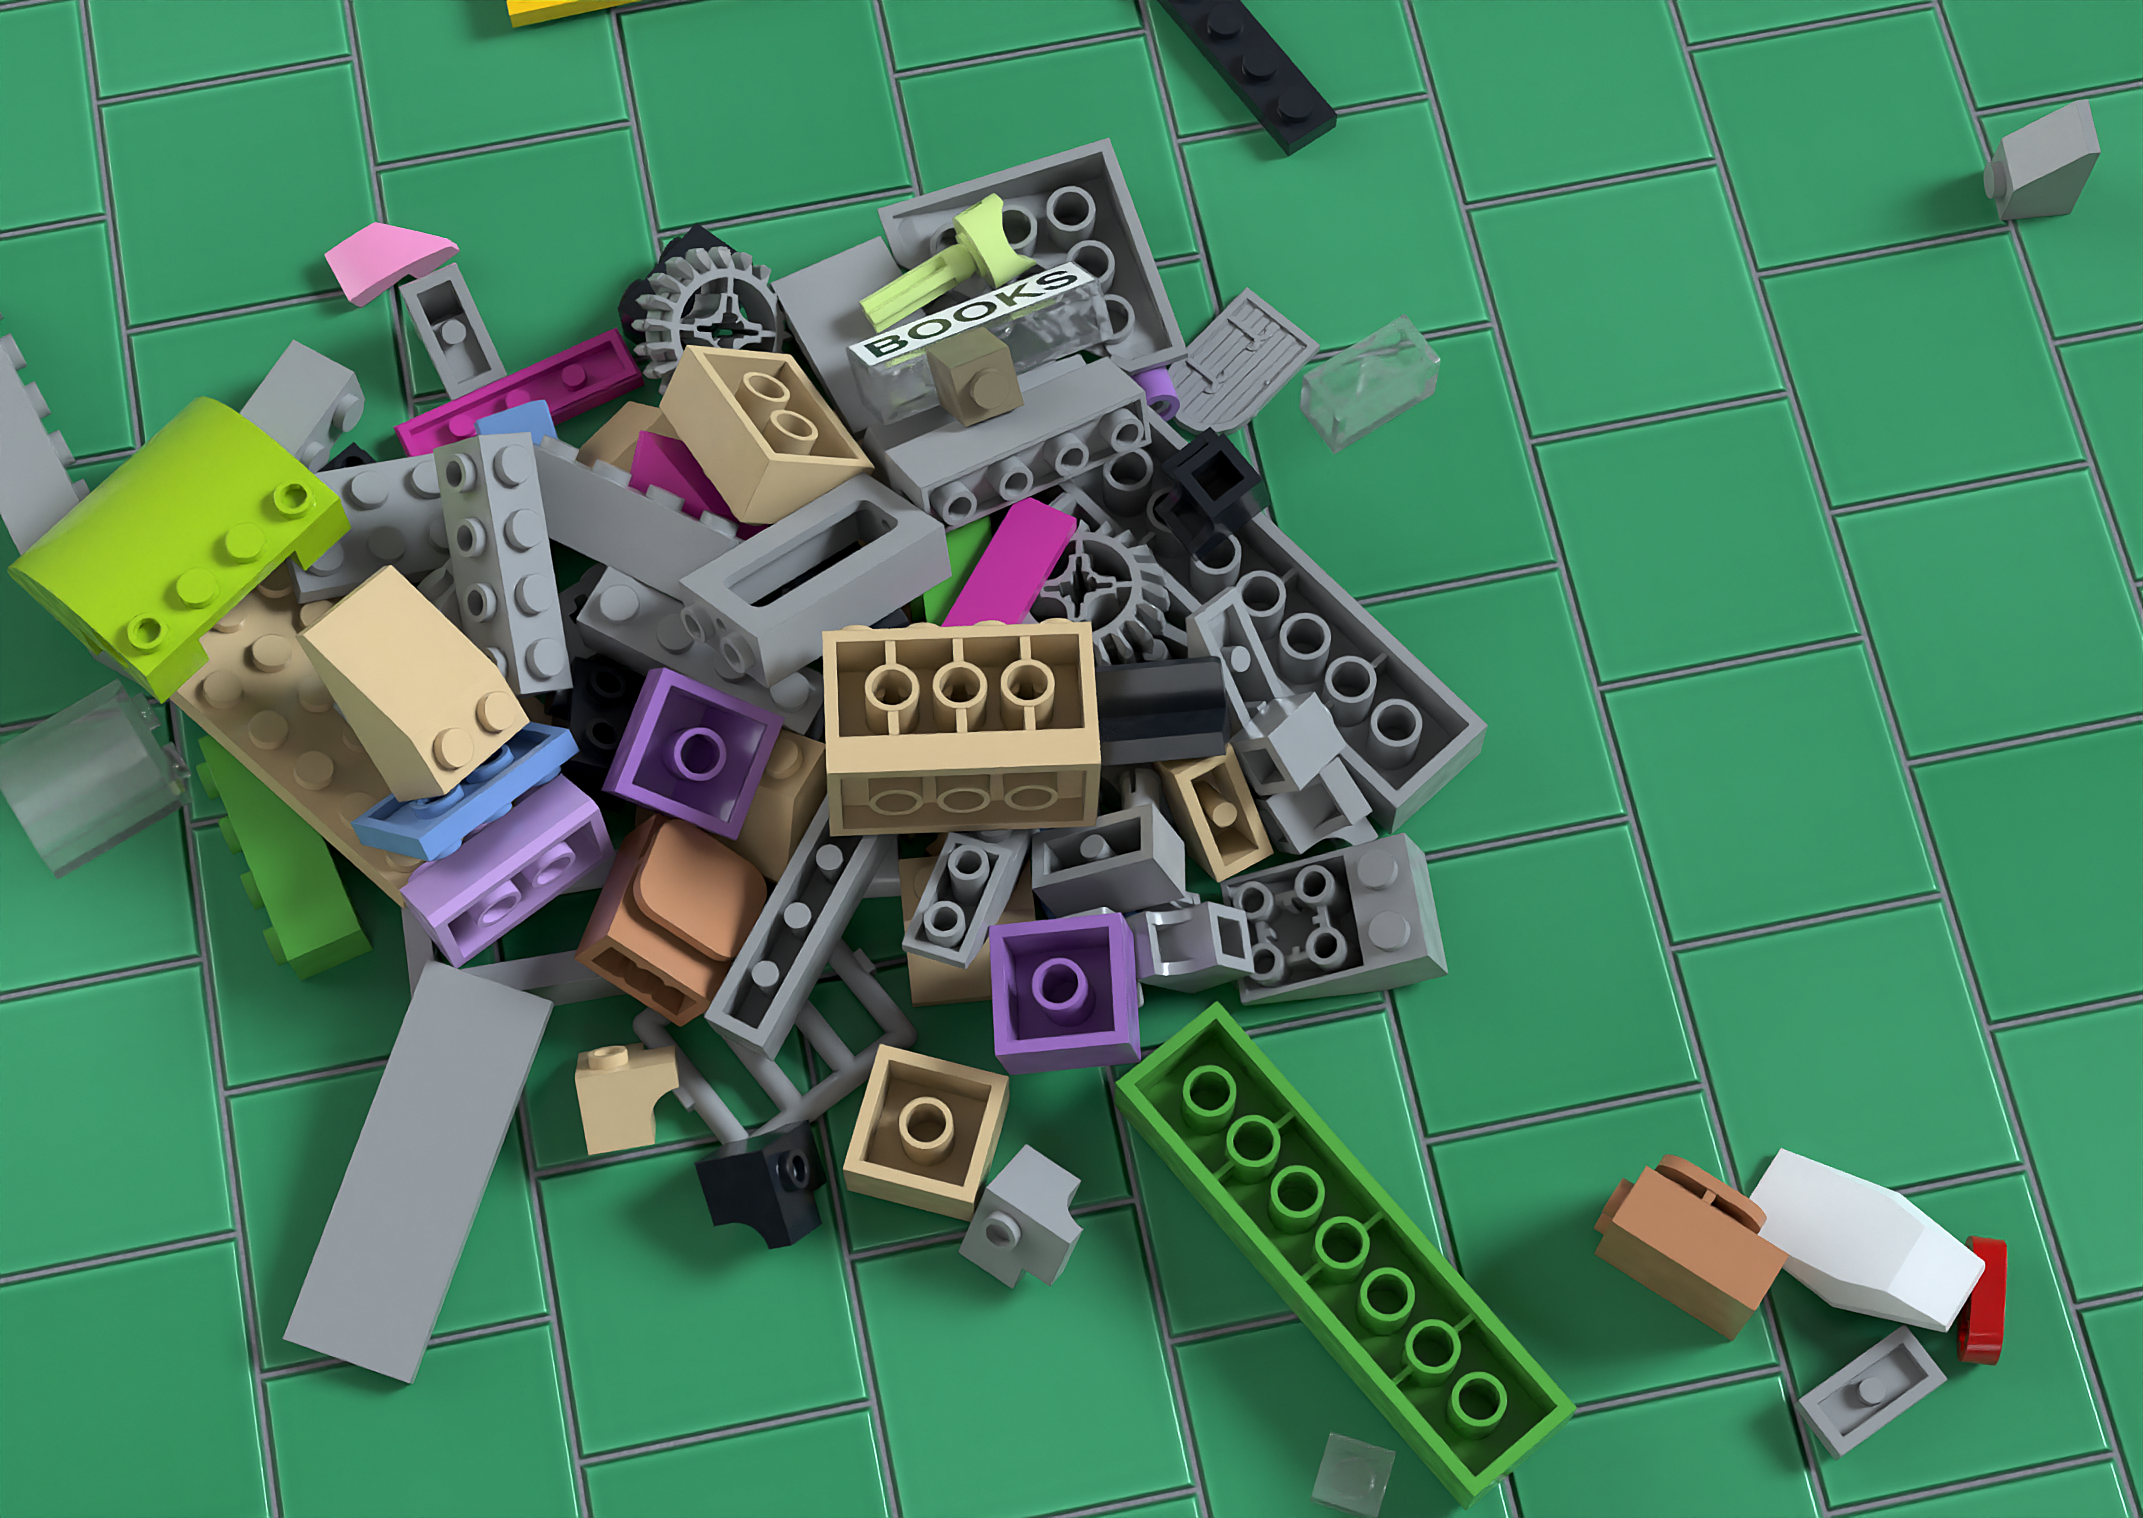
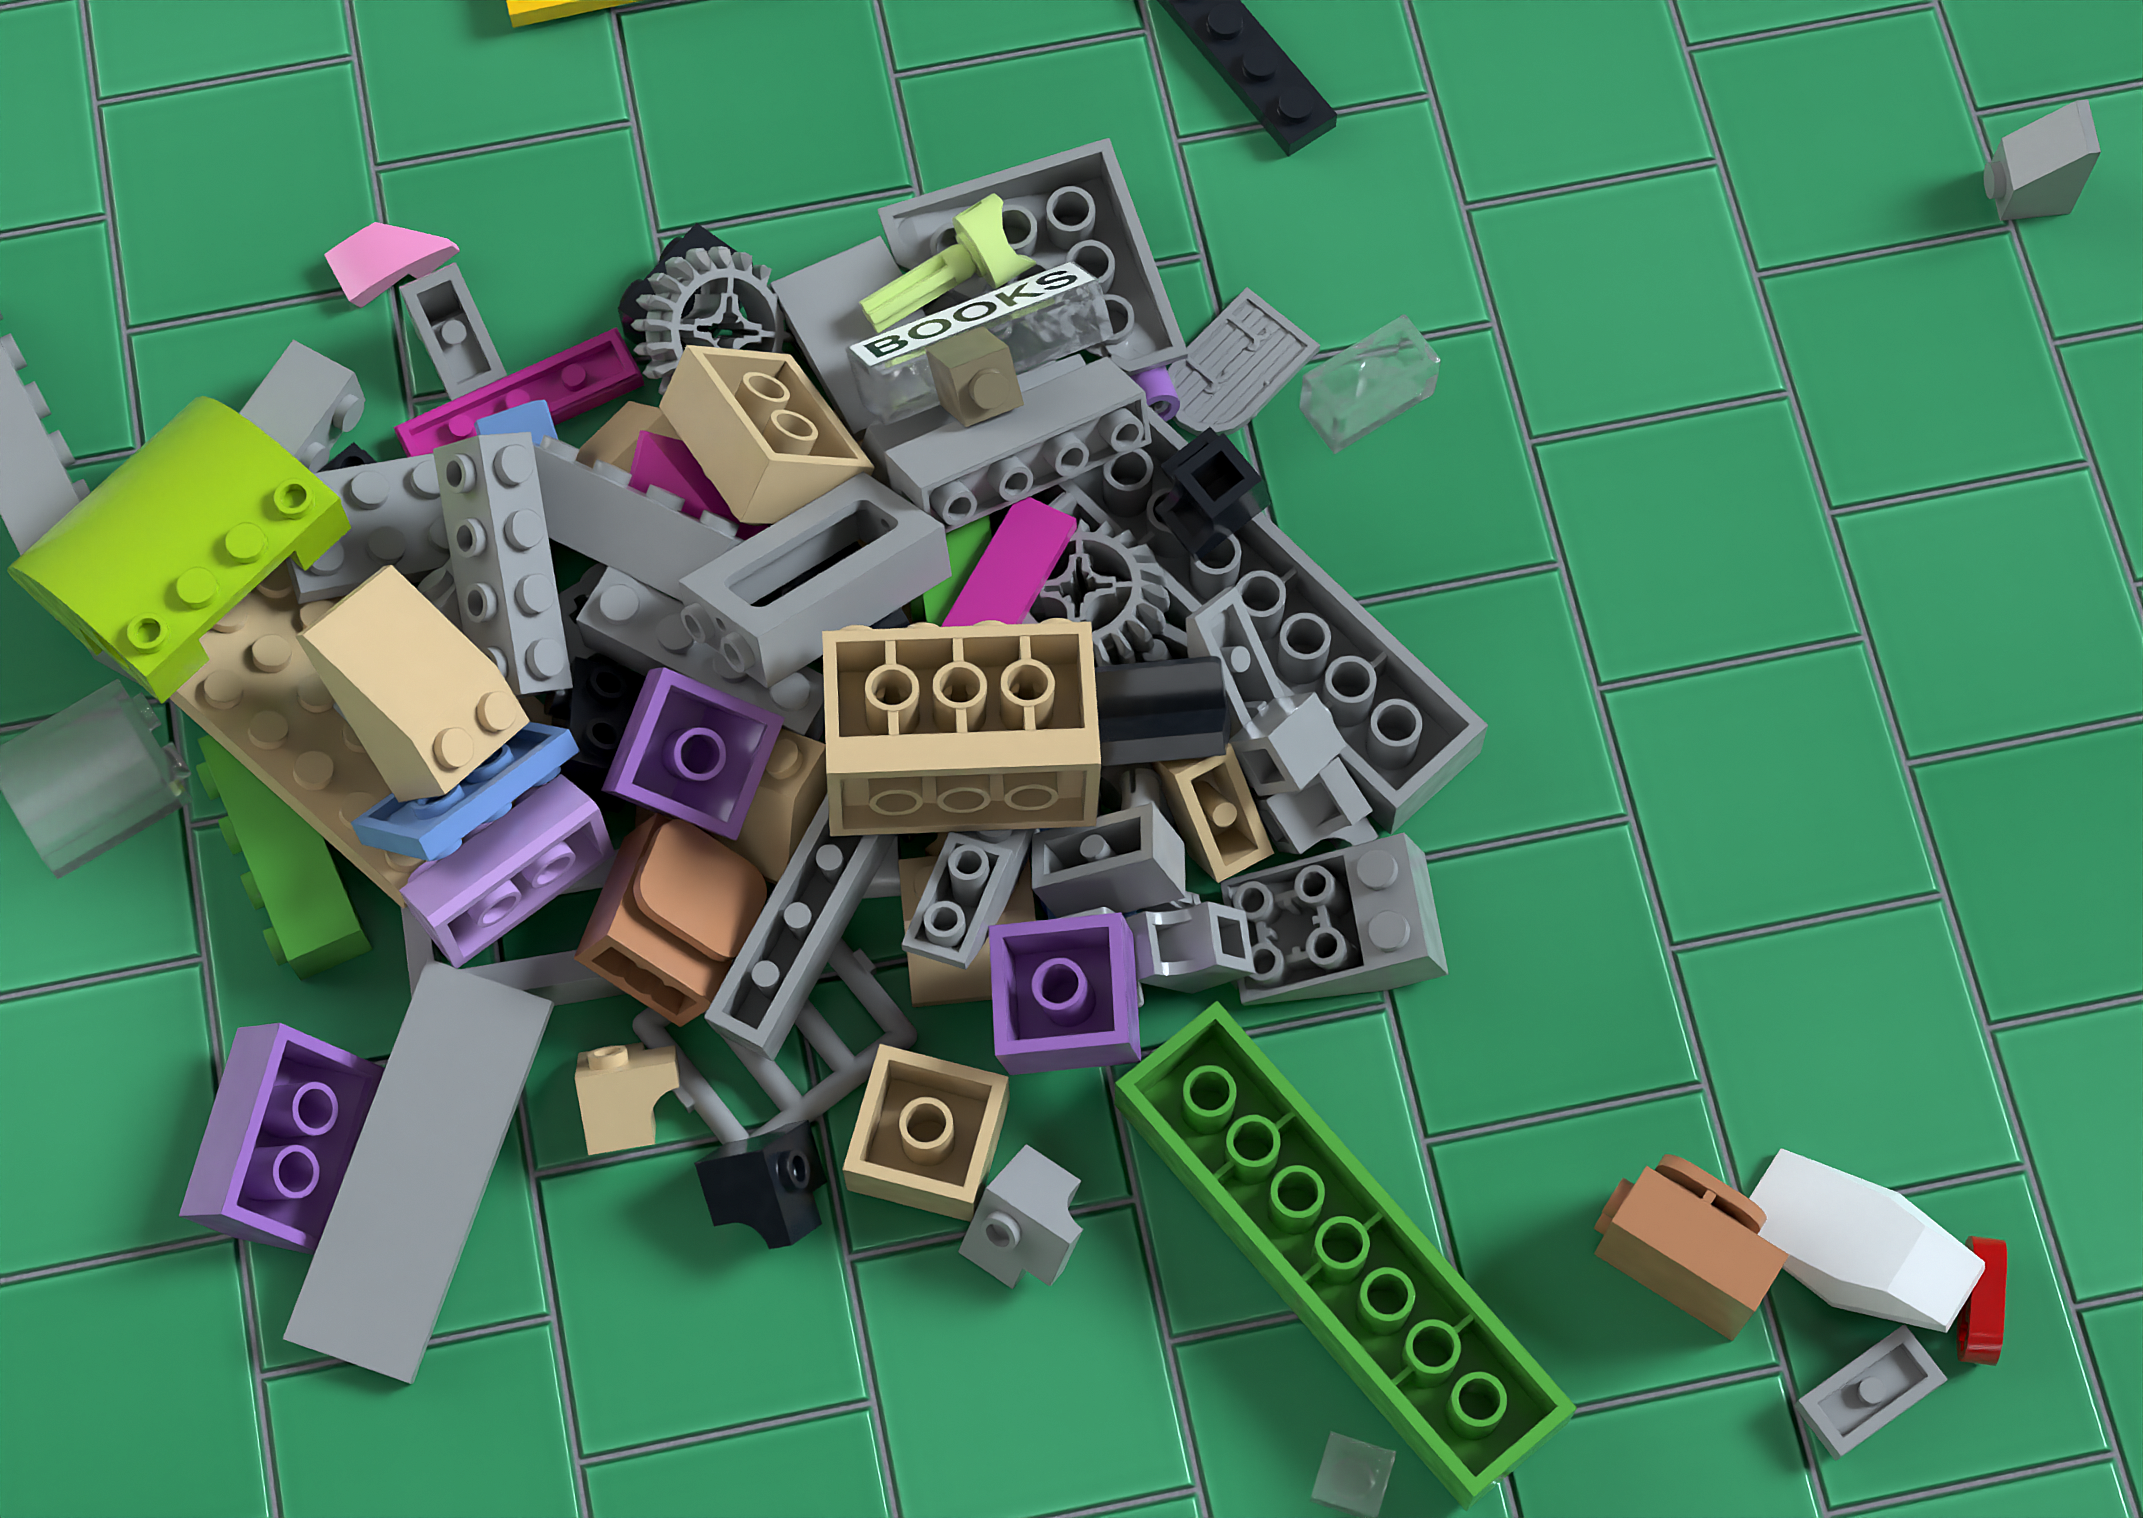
(279, 1137): none -> medium lavender slope

